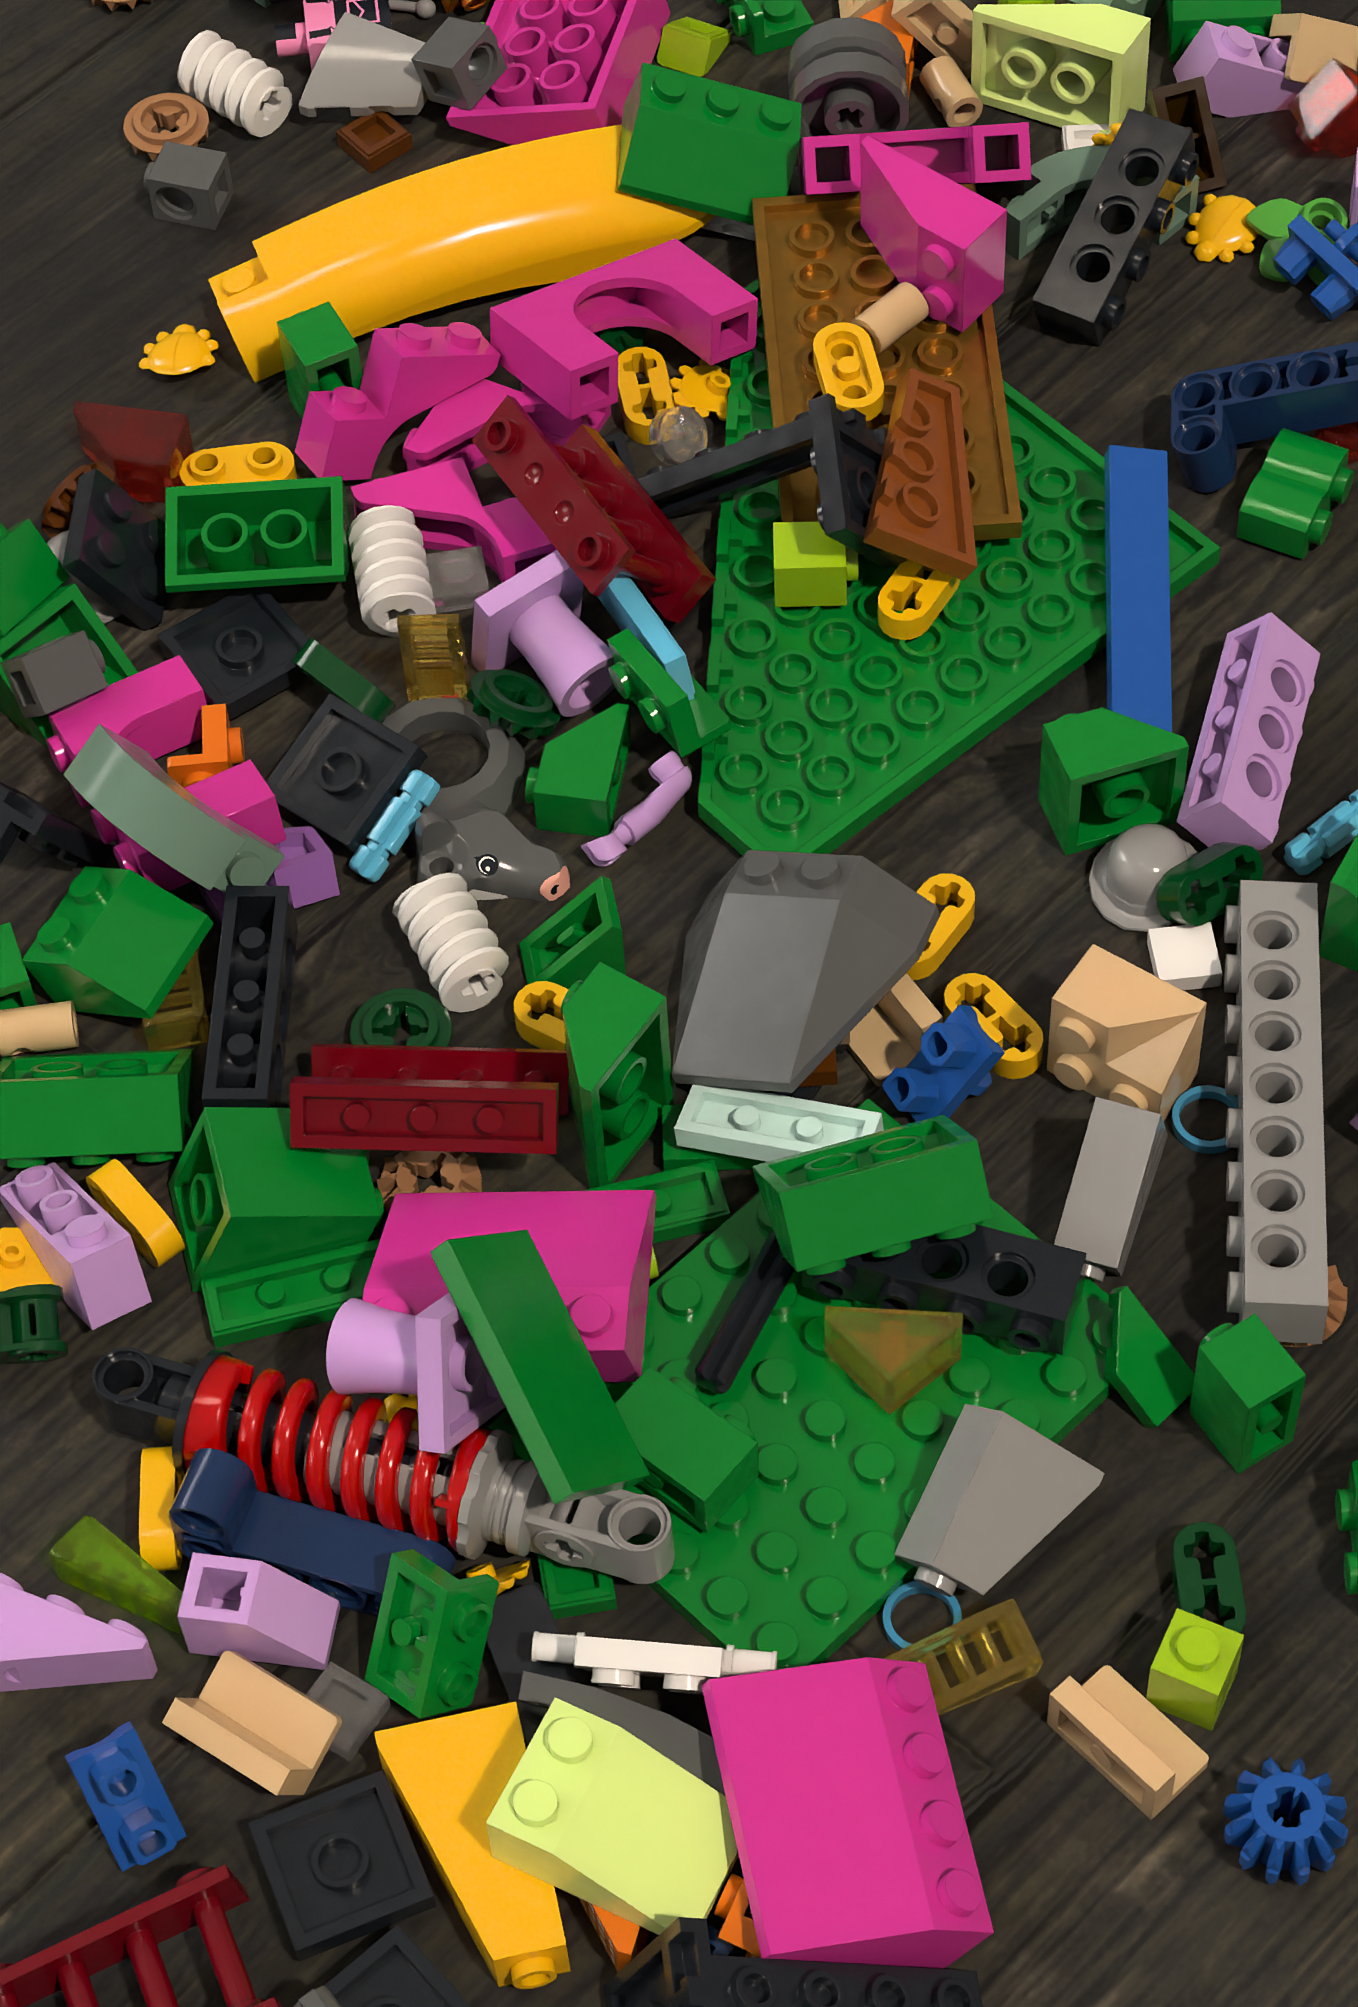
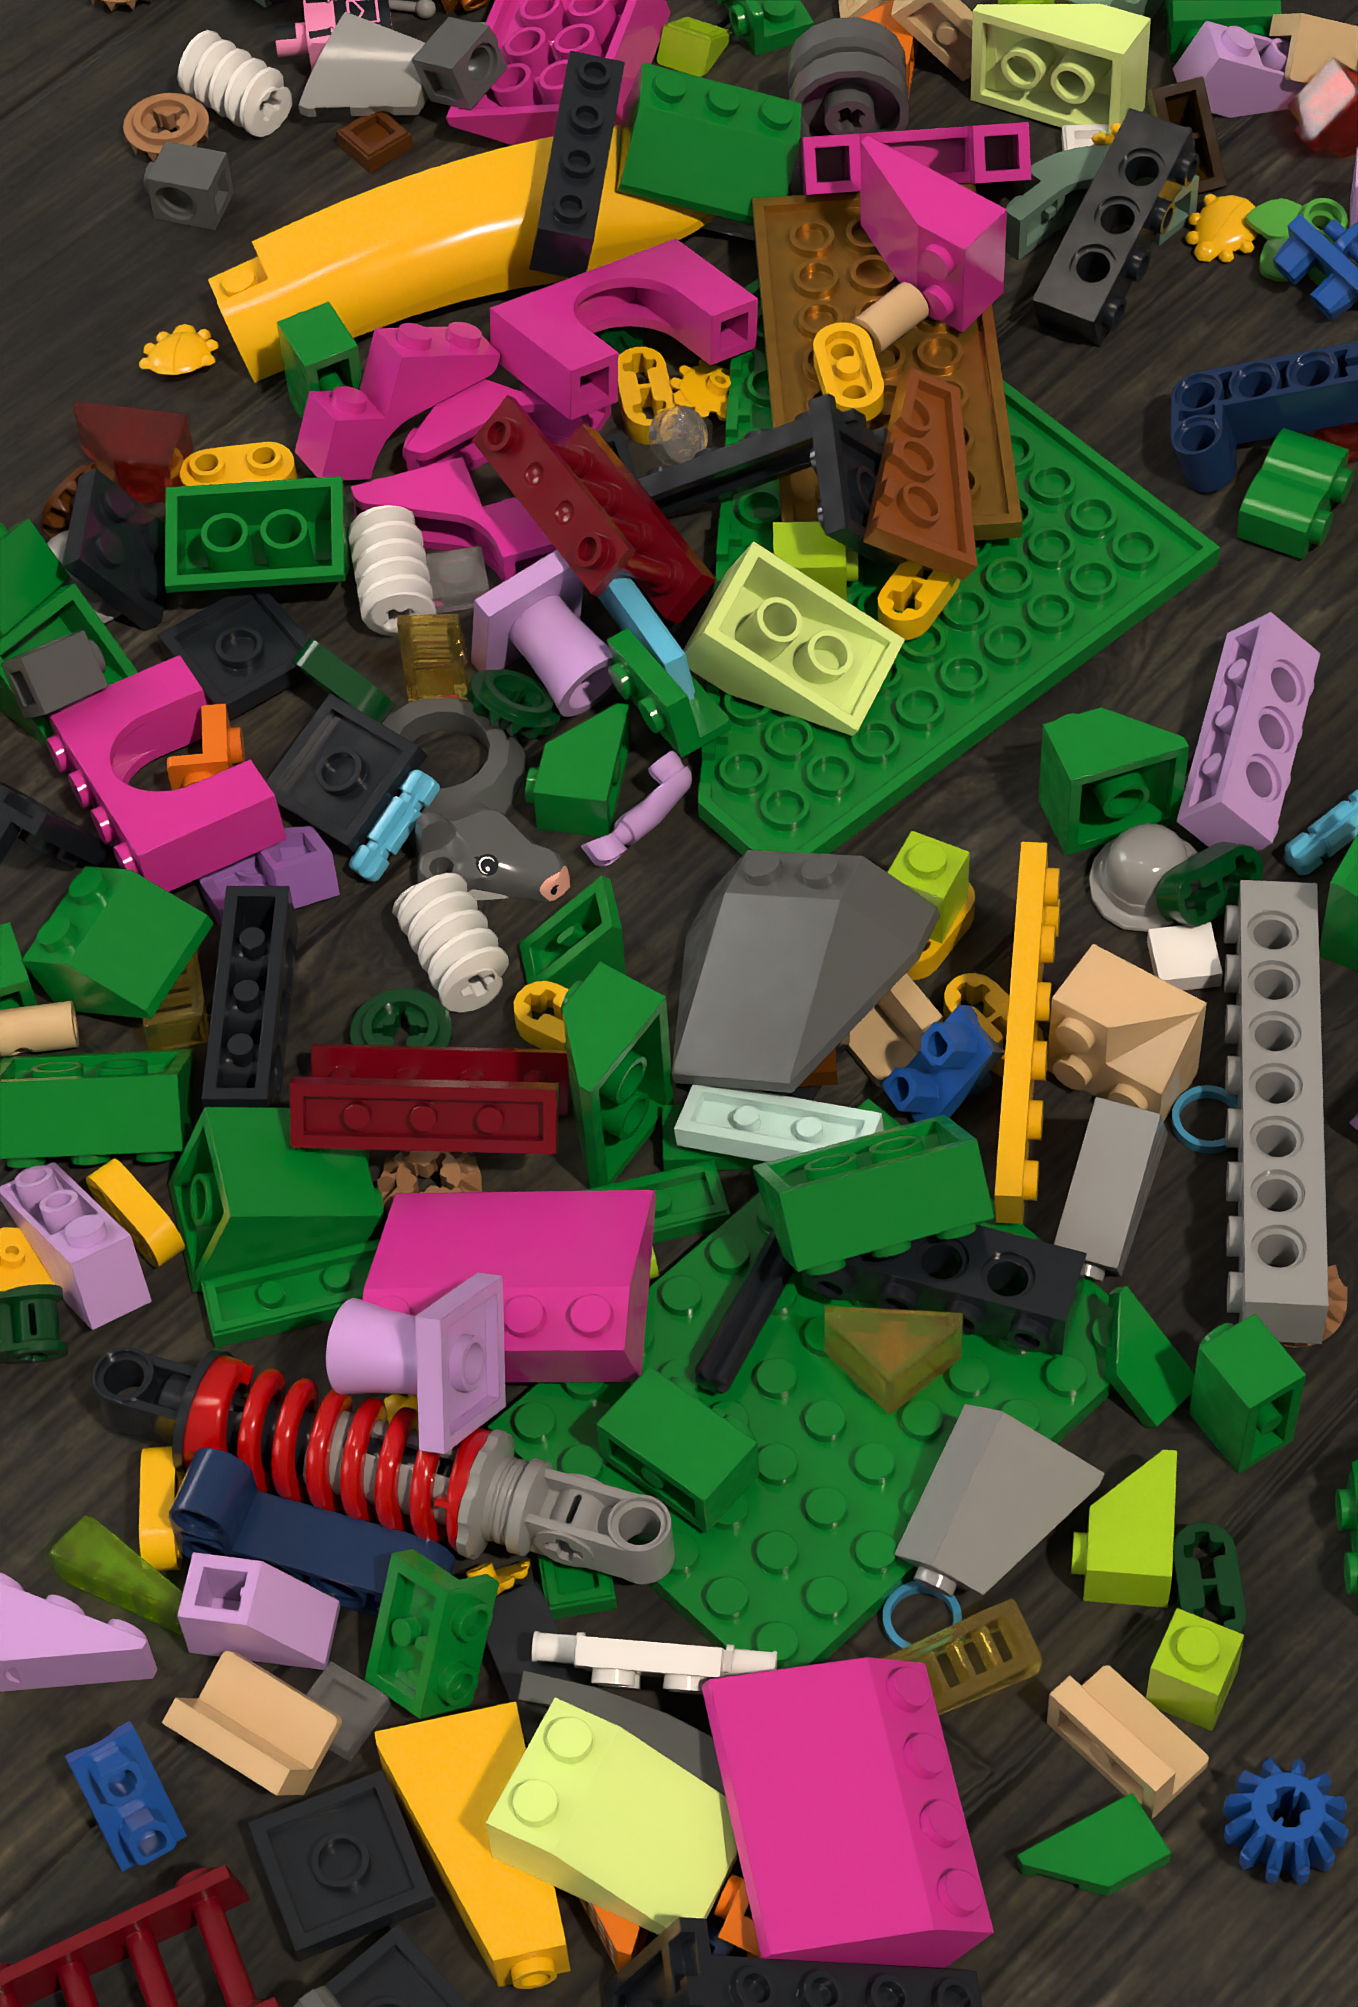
(165, 817): sand green arch -> none
(540, 1365): green tile -> none
(577, 165): none -> black brick
(791, 644): none -> yellowish green slope
(937, 874): none -> lime brick
(951, 92): tan piece -> none
(1025, 1056): none -> yellow wing
(1100, 1850): none -> green tile
(1131, 1538): none -> lime slope
(1138, 585): blue tile -> none

